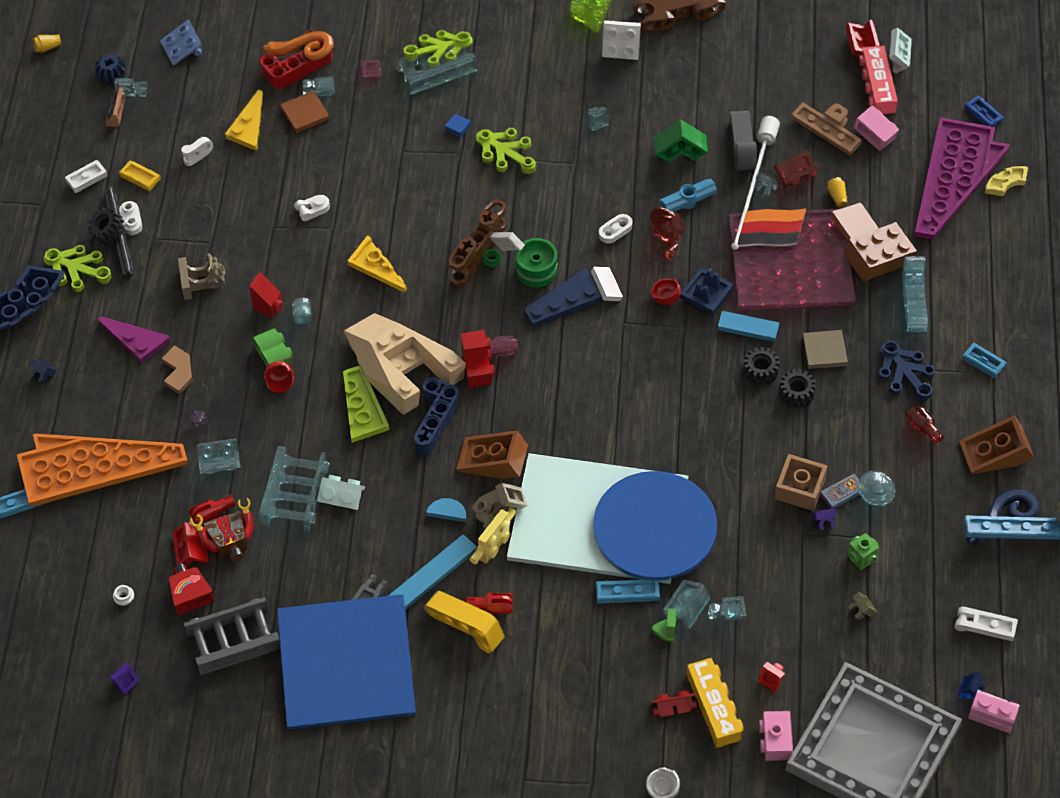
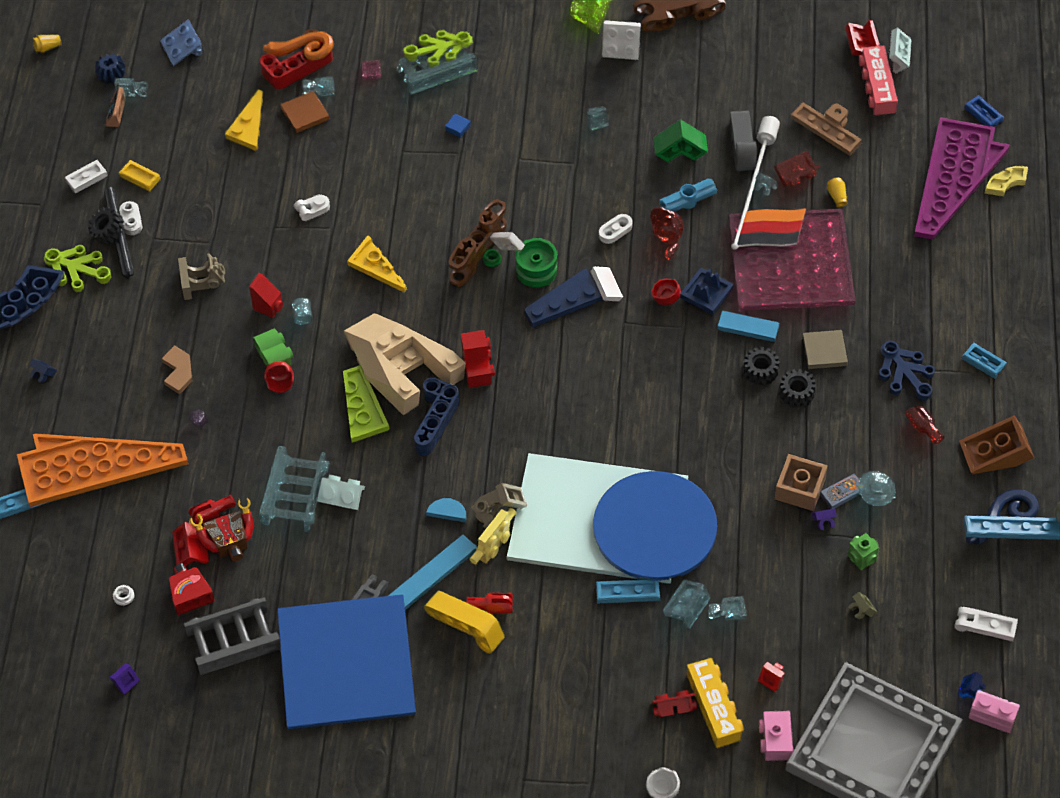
(137, 340): magenta wing -> none
(196, 151): white plate -> none
(218, 456): clear light blue bracket -> none
(487, 138): lime plant -> none
(493, 455): dark orange slope -> none
(503, 345): clear pink brick -> none
(666, 628): bright green tile -> none
(853, 221): tile -> none
(876, 128): bright pink brick -> none
(878, 251): brick -> none
(914, 293): clear light blue beam -> none

